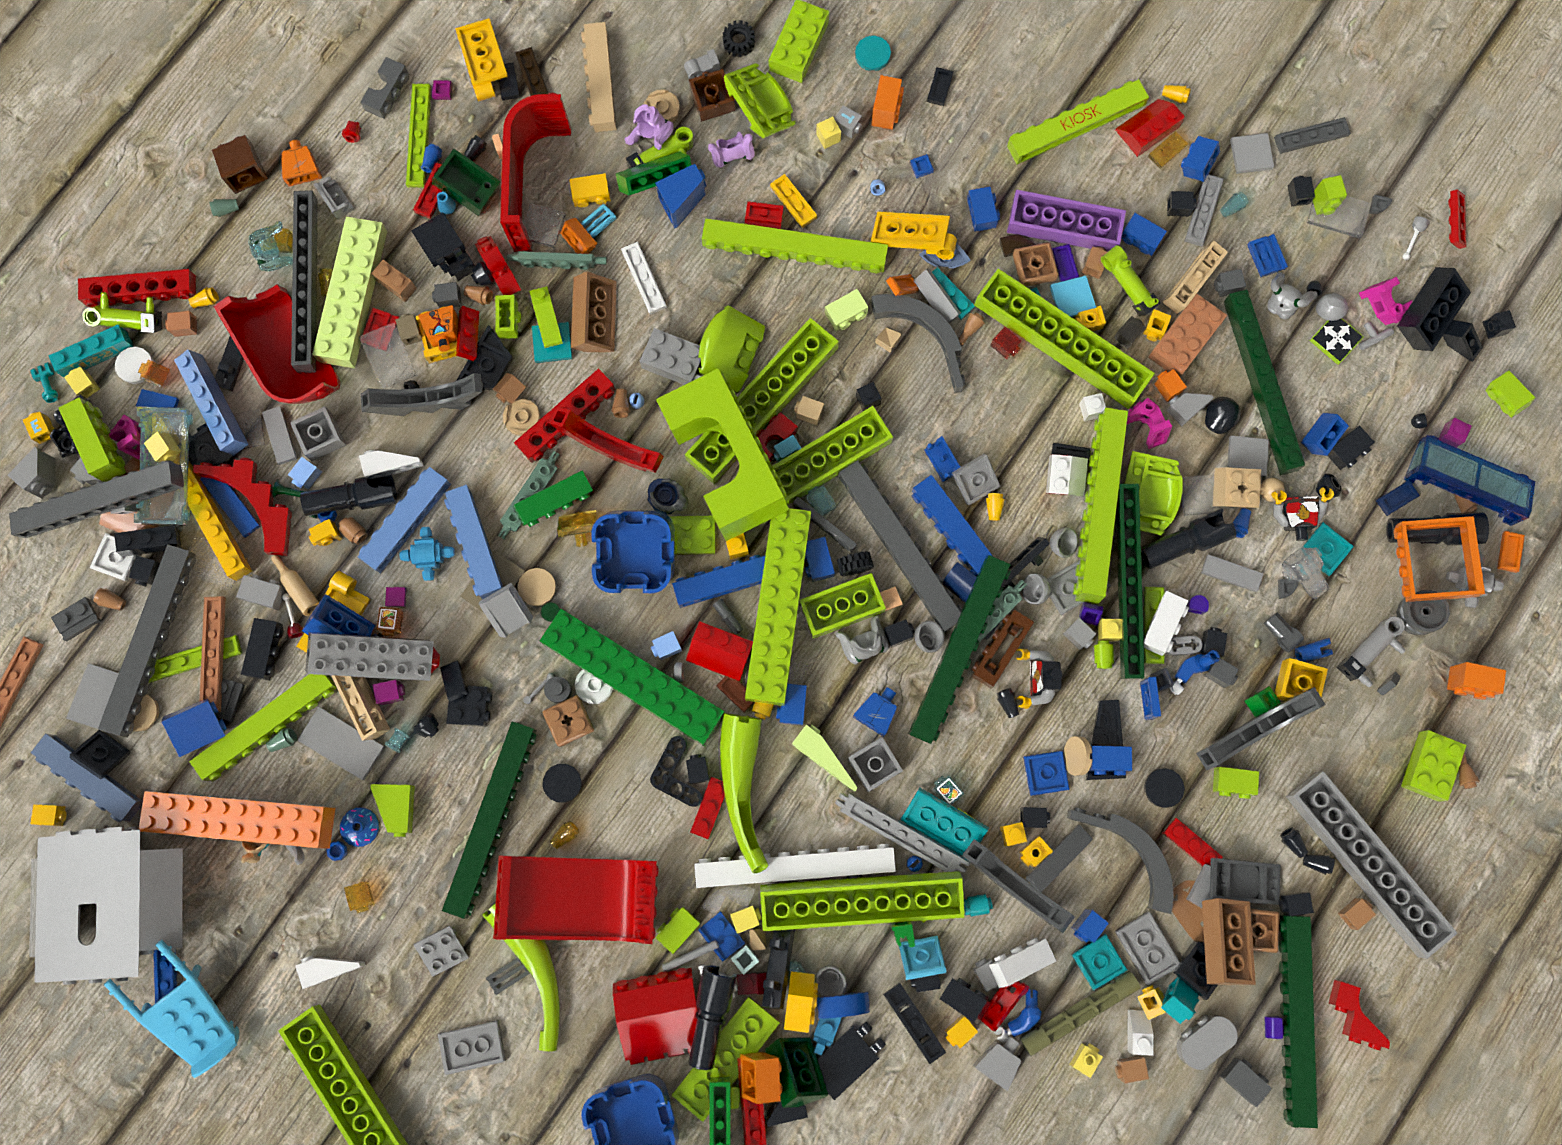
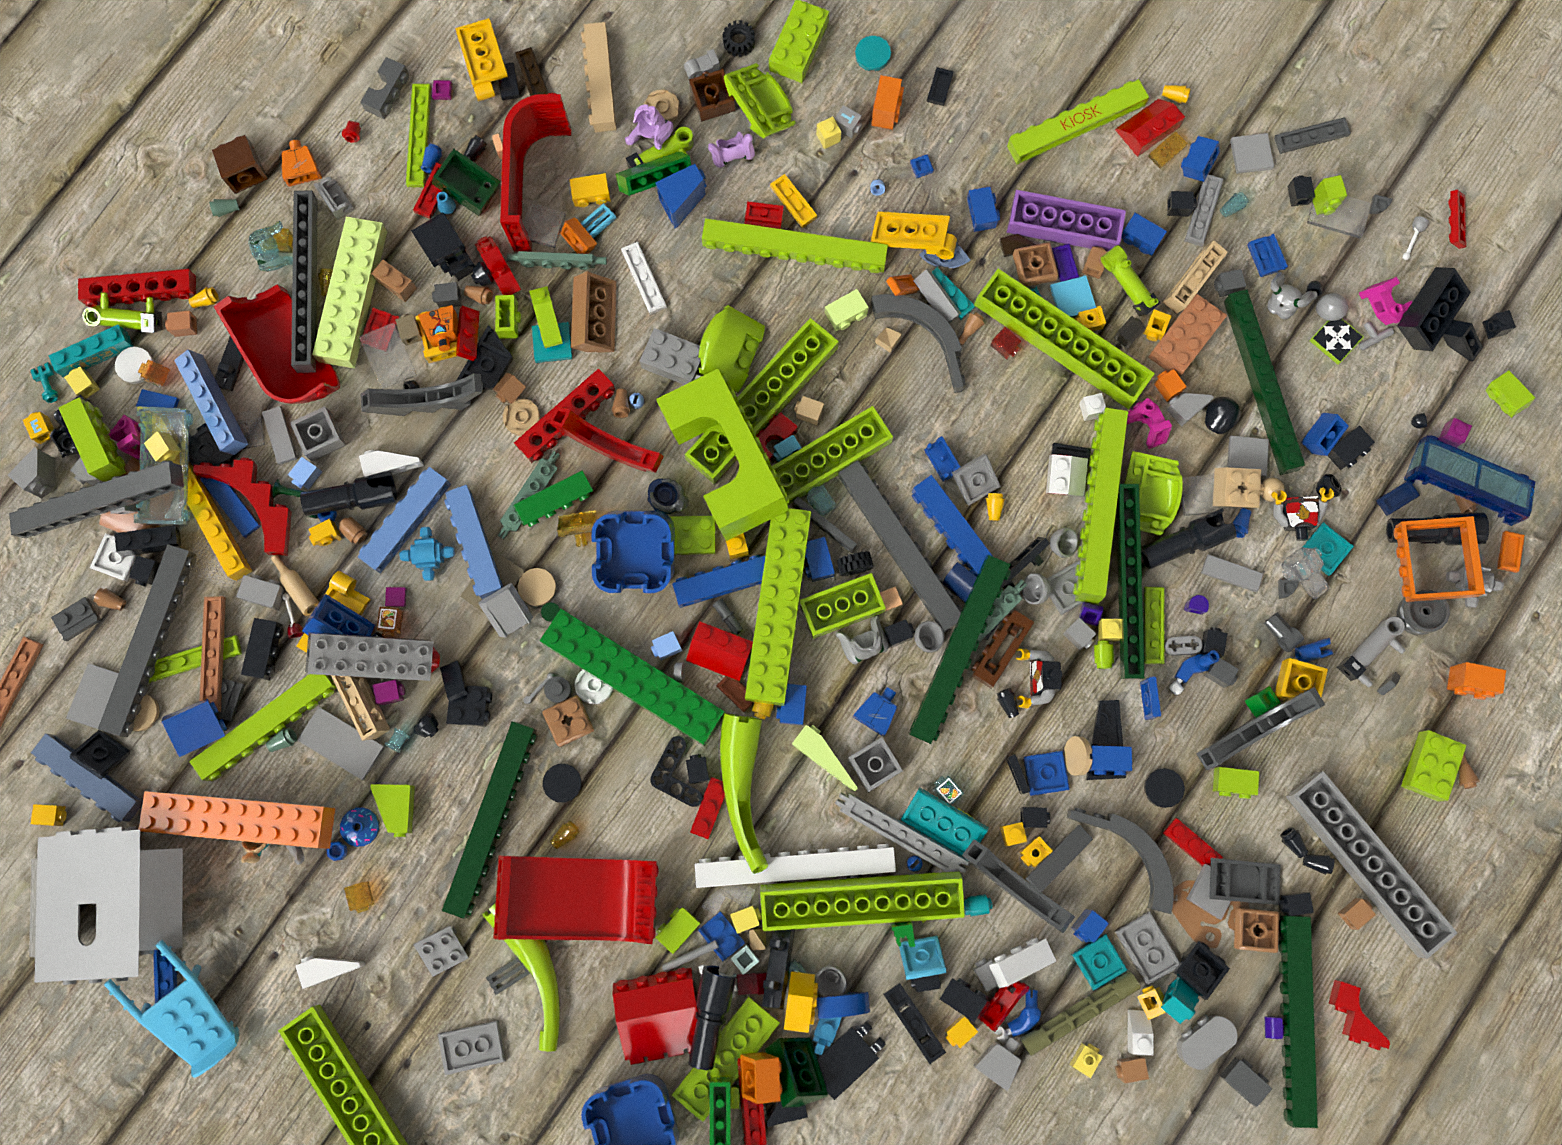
(868, 396): black brick -> none
(1017, 774): none -> black tile
(1163, 679): flat silver slope -> none
(1165, 623): white brick -> none
(1228, 942): medium nougat slope -> none

